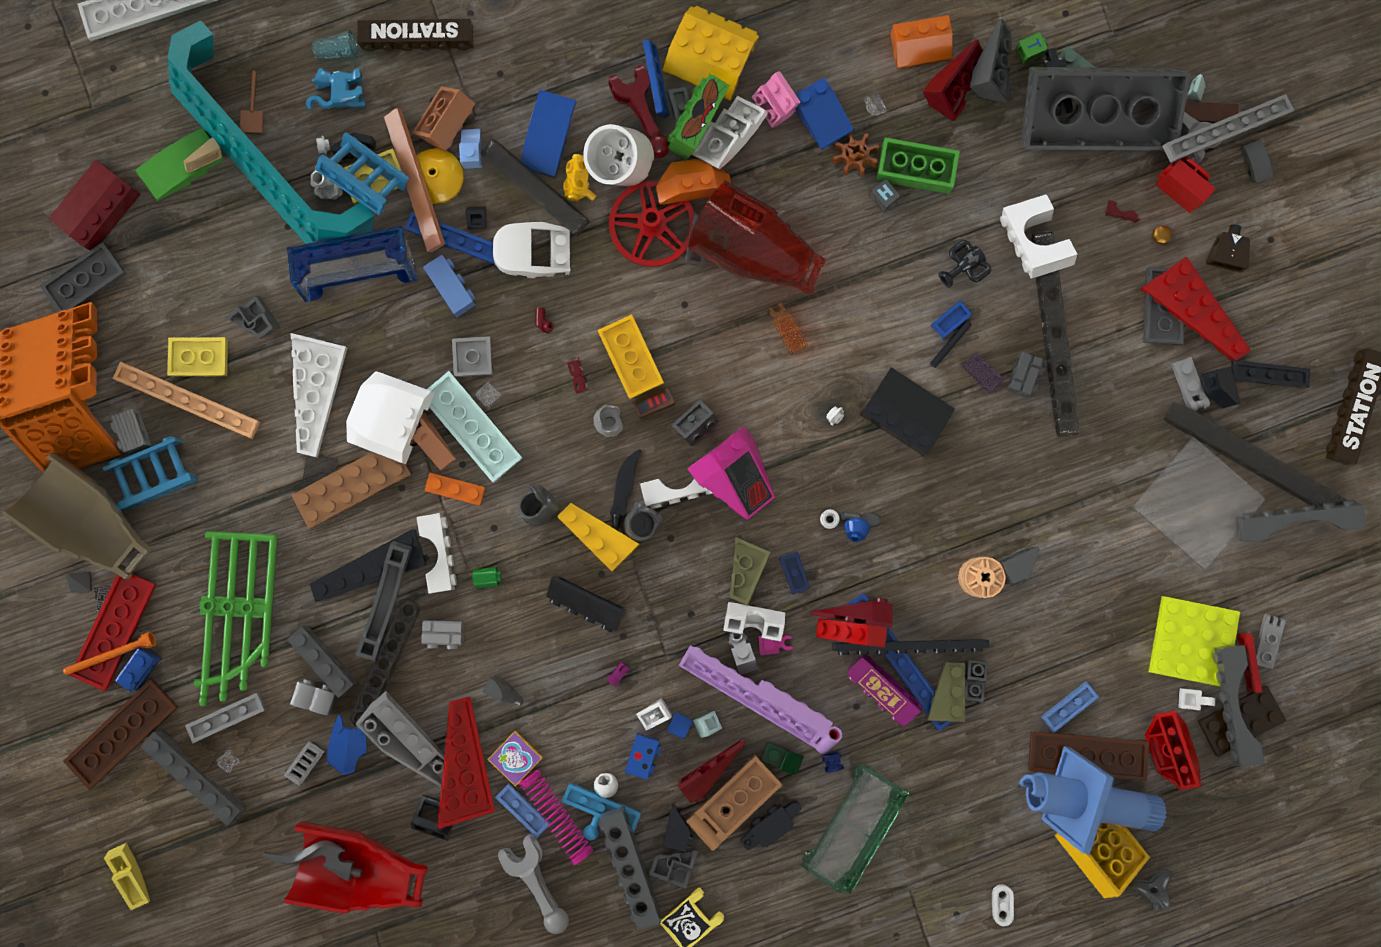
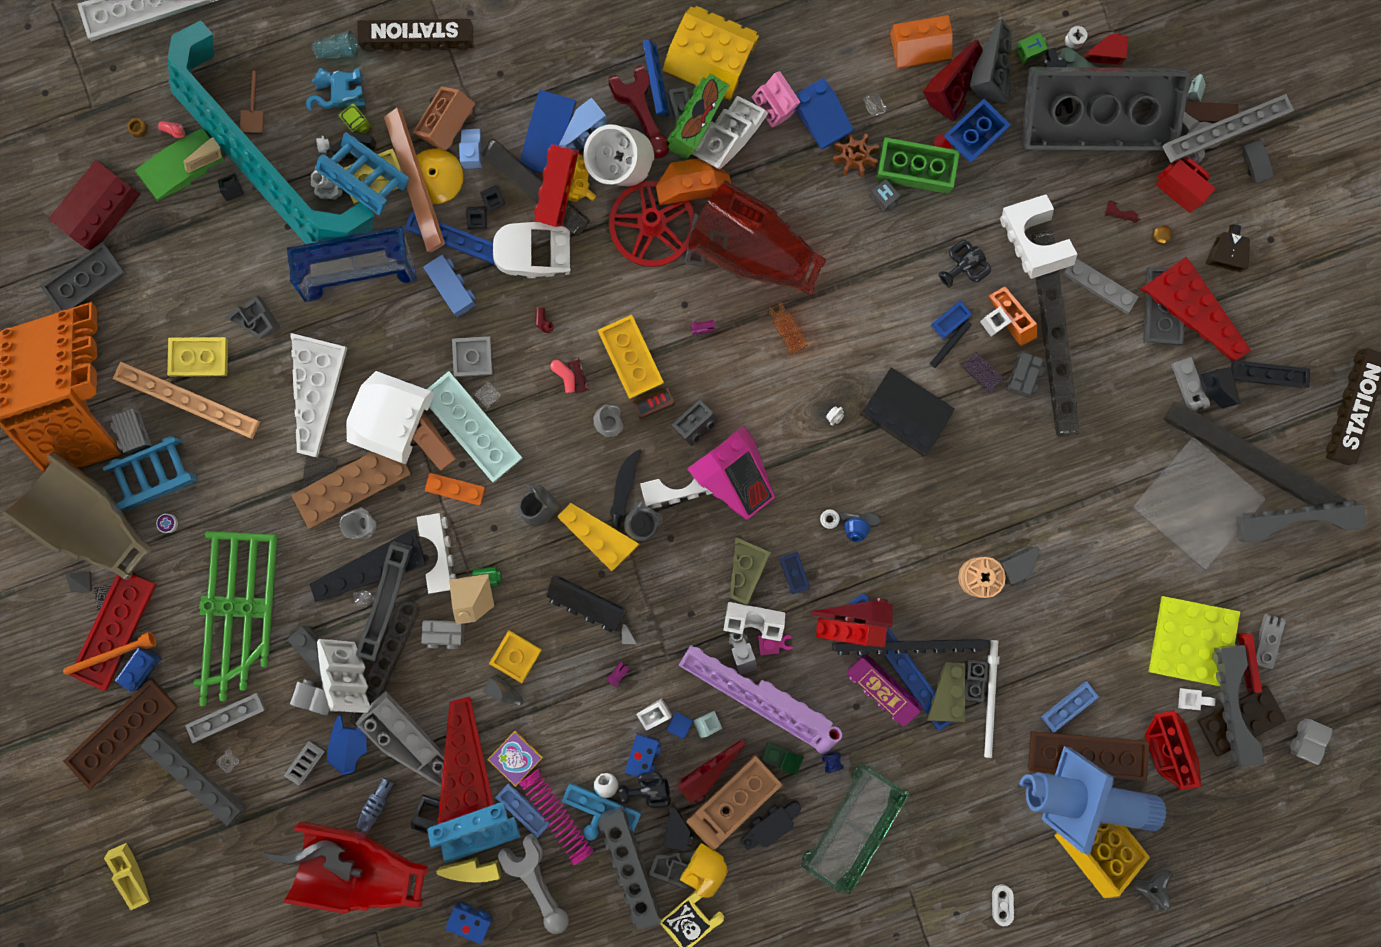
(137, 127): none -> pearl gold tile
(167, 523): none -> tile
(174, 129): none -> coral arm
(230, 187): none -> black slope
(342, 676): none -> white slope
(355, 120): none -> lime brick
(357, 524): none -> light grey hair
(363, 598): none -> clear plate
(374, 805): none -> sand blue hinge
(469, 922): none -> blue brick
(471, 598): none -> tan slope
(471, 871): none -> light yellow slope
(474, 832): none -> dark azure fence
(492, 198): none -> black slope
(515, 656): none -> yellow tile
(556, 185): none -> red brick
(565, 373): none -> coral arm
(584, 121): none -> light blue slope
(627, 636): none -> light grey slope
(651, 790): none -> black piece
(702, 327): none -> magenta pin
(705, 871): none -> yellow brick
(941, 141): none -> red tile
(977, 131): none -> blue slope
(993, 660): none -> white bar
(995, 321): none -> white brick
(1022, 327): none -> orange slope
(1071, 39): none -> white wheel
(1101, 286): none -> light grey plate
(1109, 51): none -> red slope
(1310, 741): none -> light grey brick

